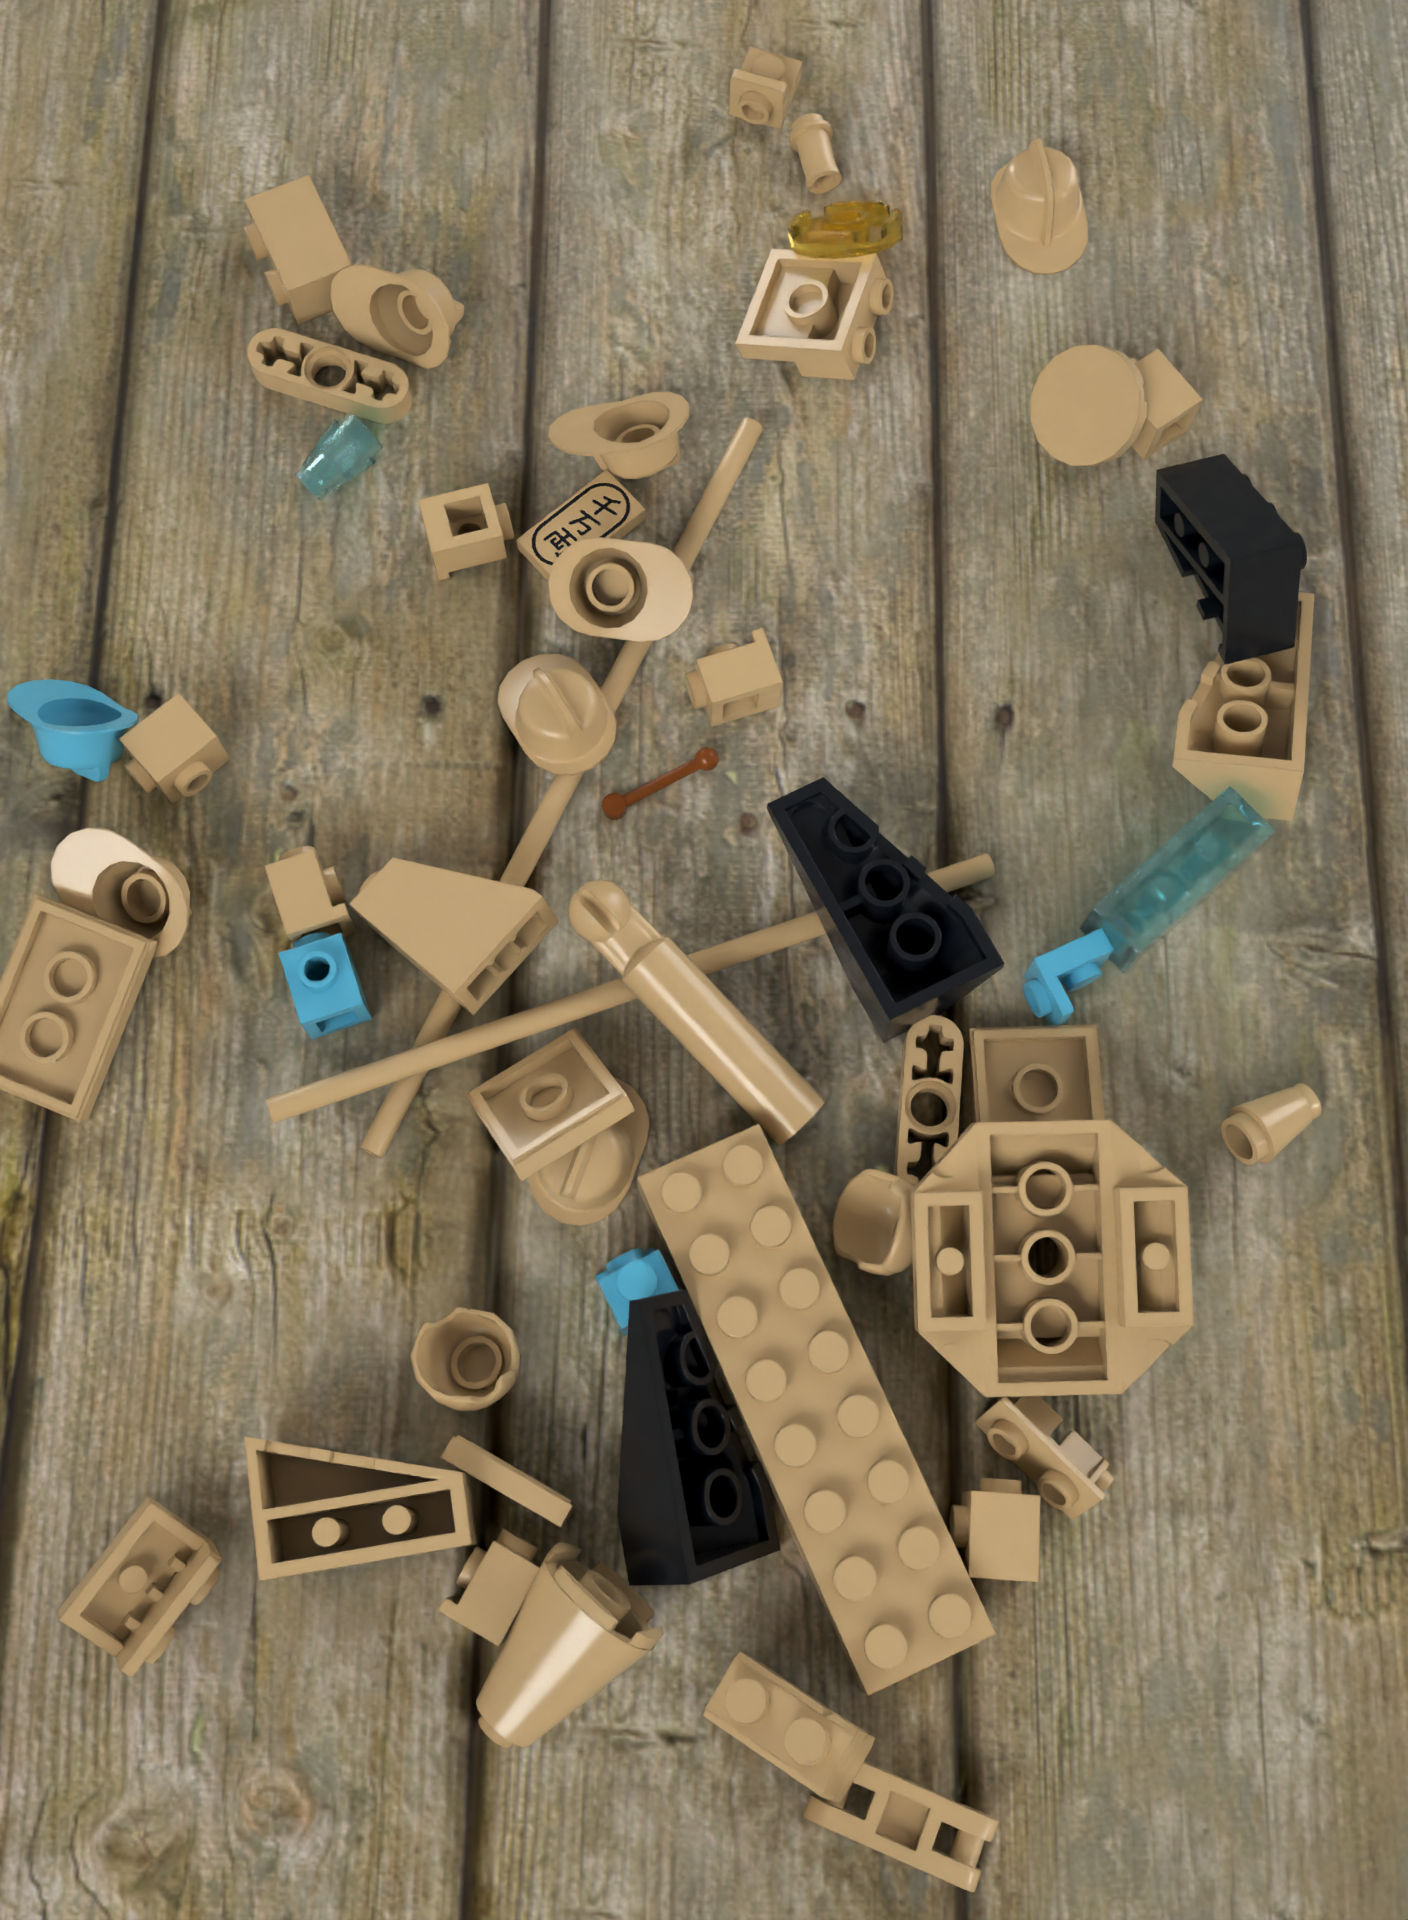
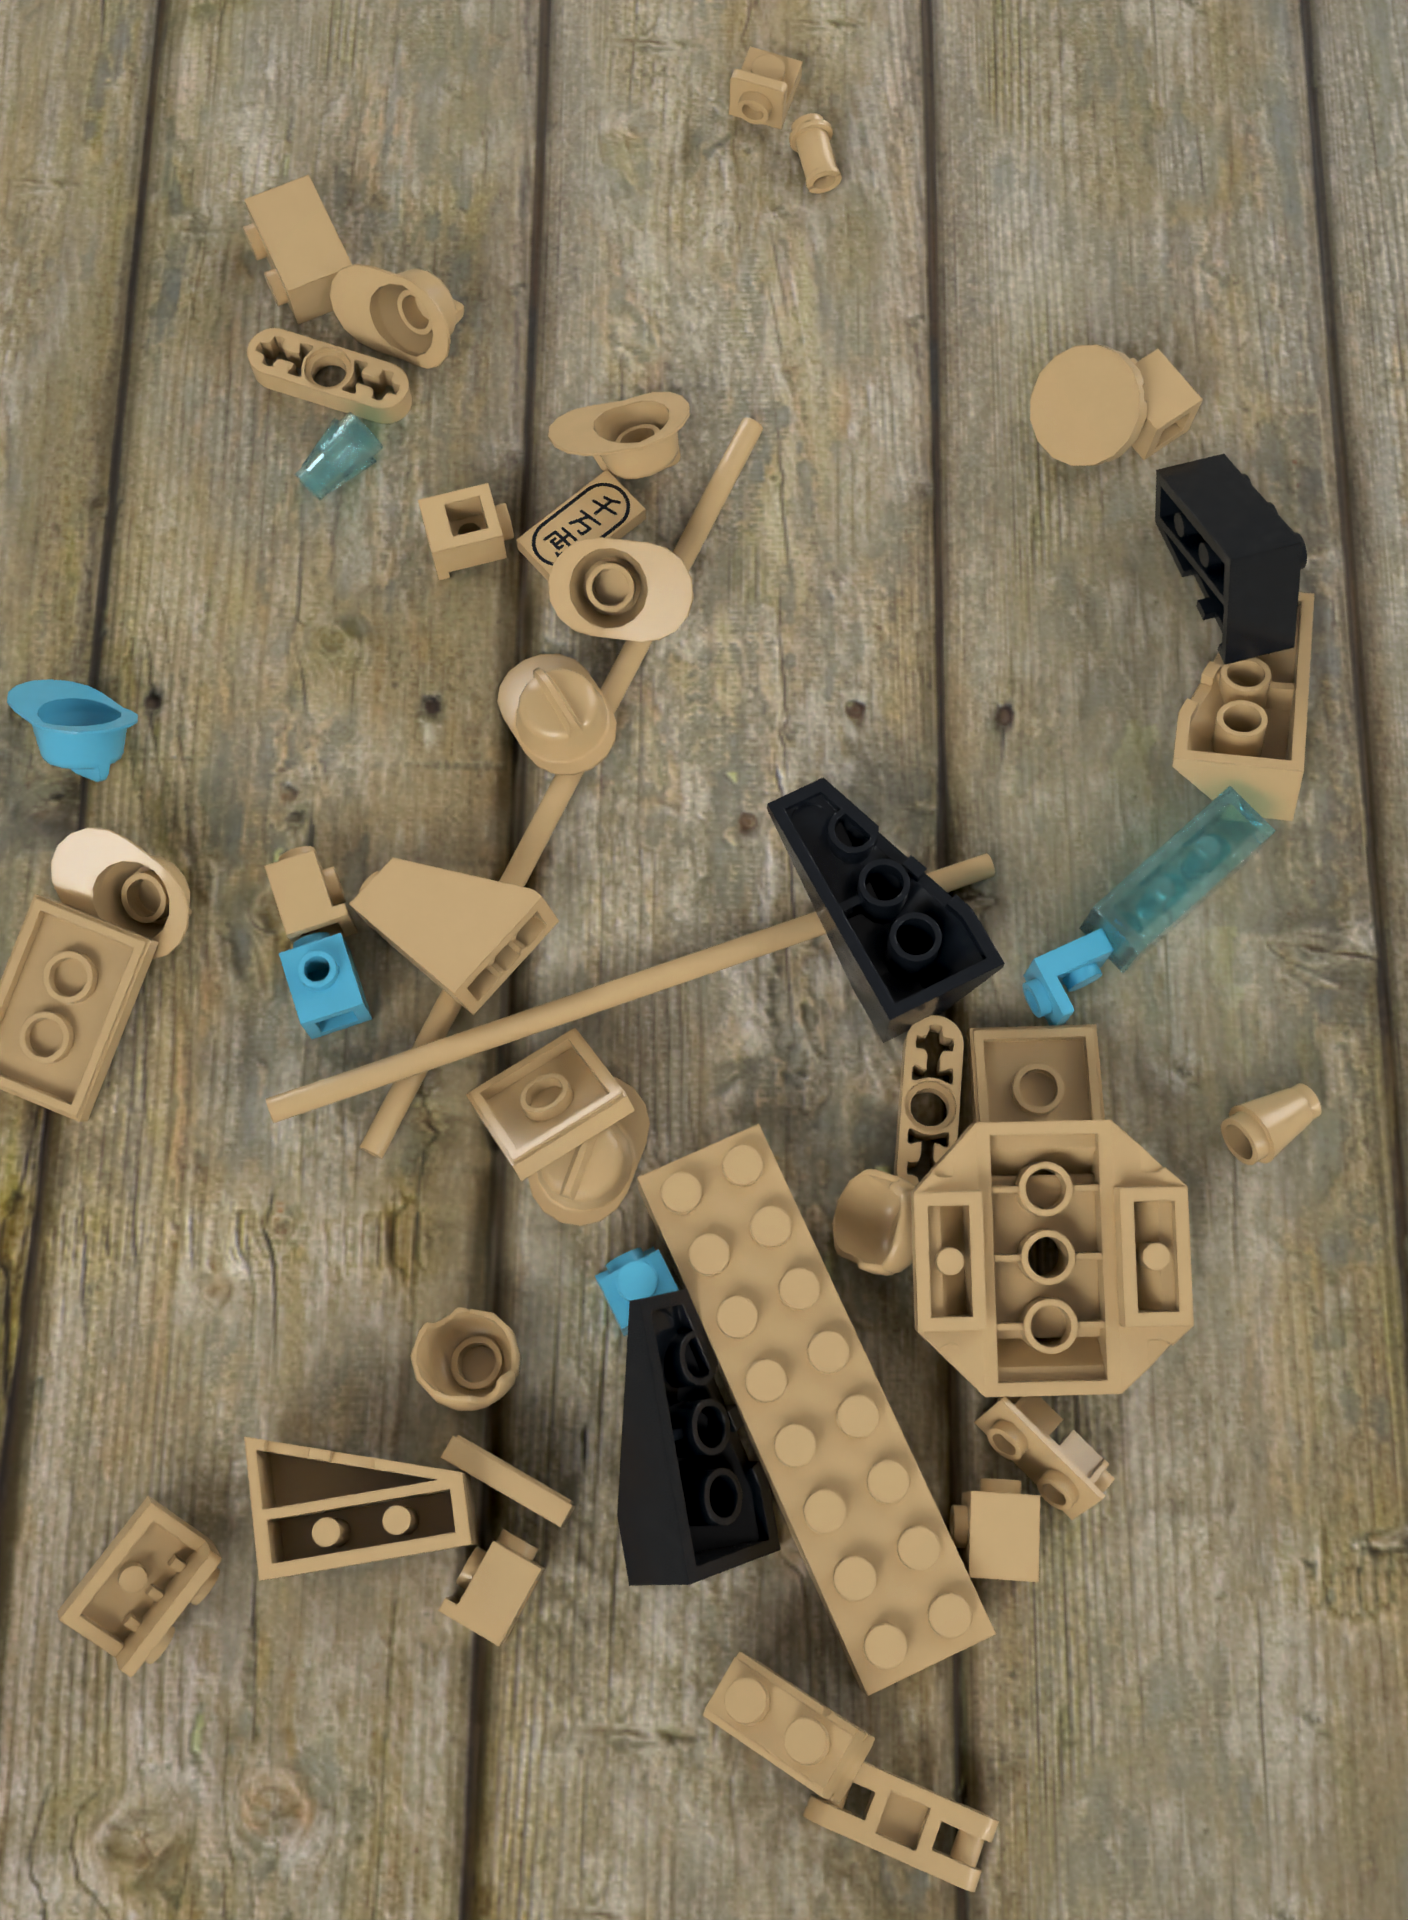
(173, 751): tan brick -> none
(563, 1648): tan cone -> none
(616, 805): dark orange hinge -> none
(694, 1010): tan piece -> none
(736, 680): tan brick -> none
(816, 313): tan plate -> none
(846, 230): clear yellow tile -> none
(1040, 210): tan piece -> none

